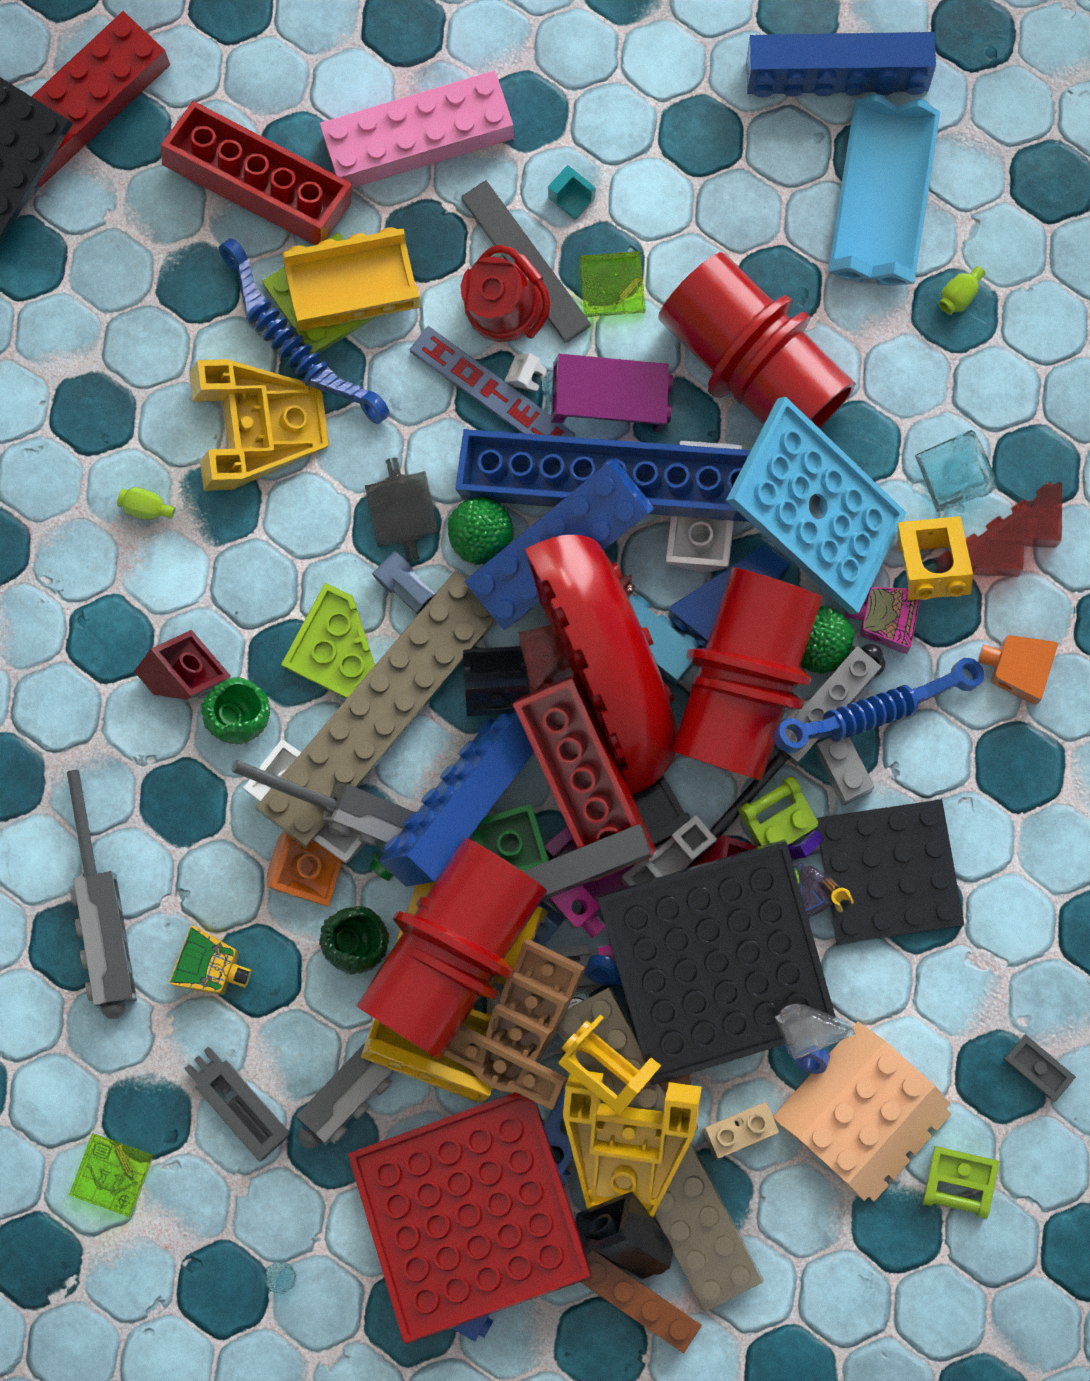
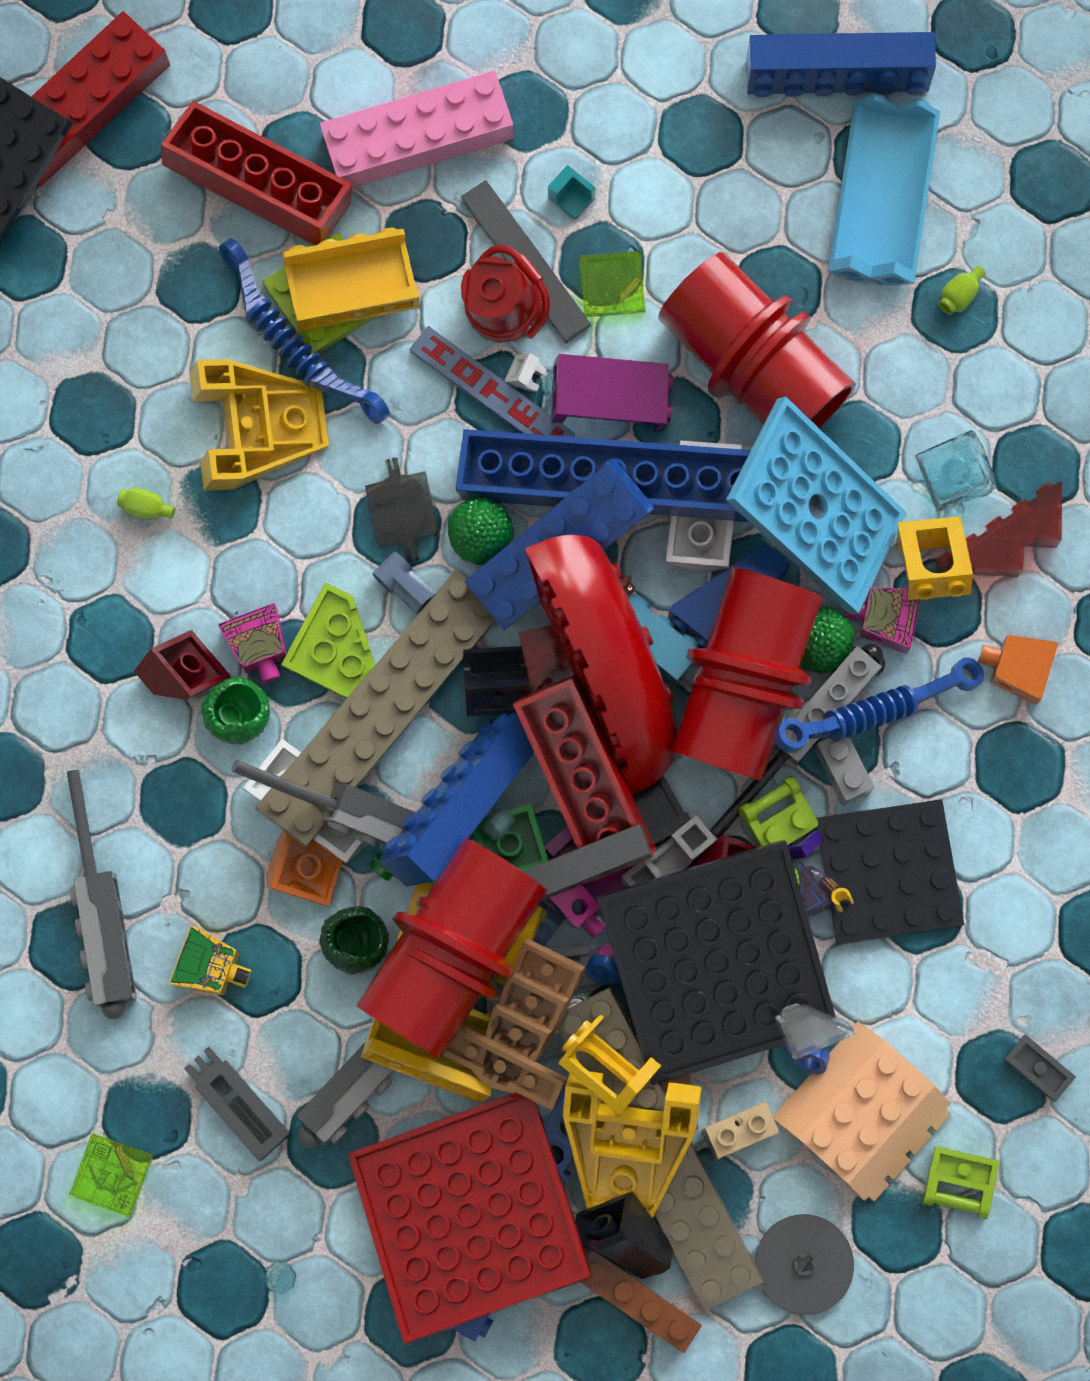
(257, 641): none -> torso
(499, 824): none -> clear light blue tile
(831, 1263): none -> dark grey piece

